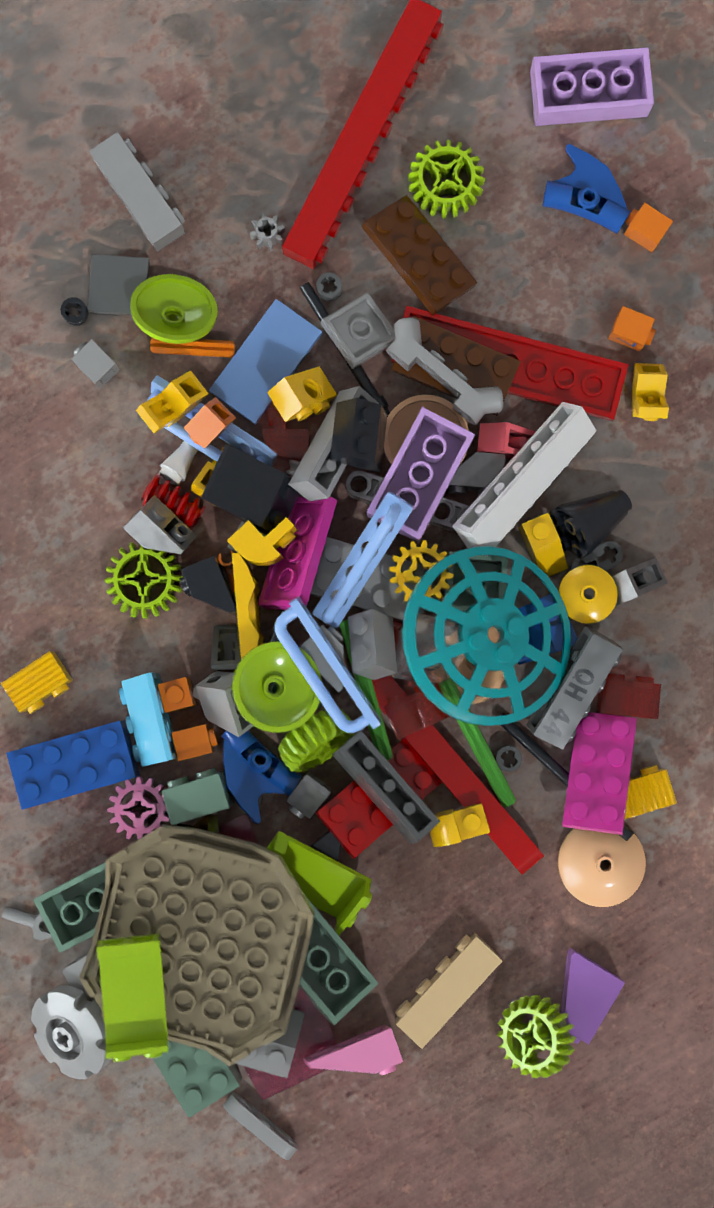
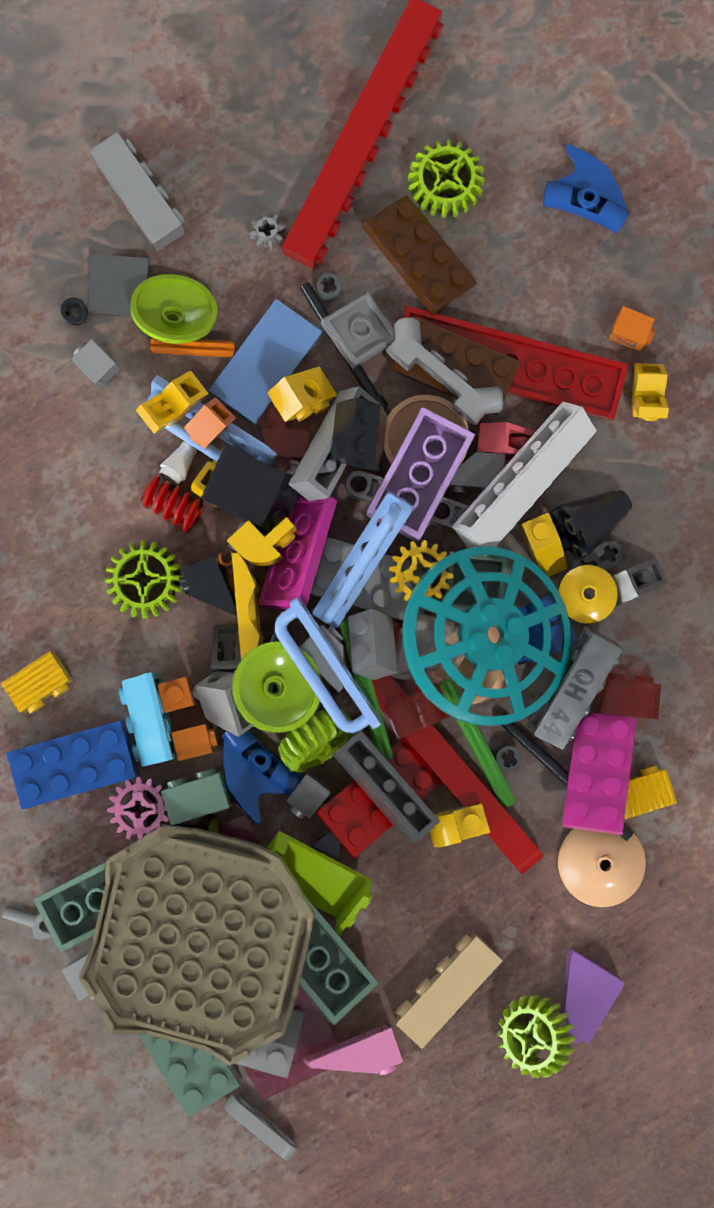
(70, 1031): light grey piece -> none
(133, 997): lime panel -> none
(159, 528): flat silver slope -> none
(591, 86): lavender brick -> none
(647, 226): orange brick -> none

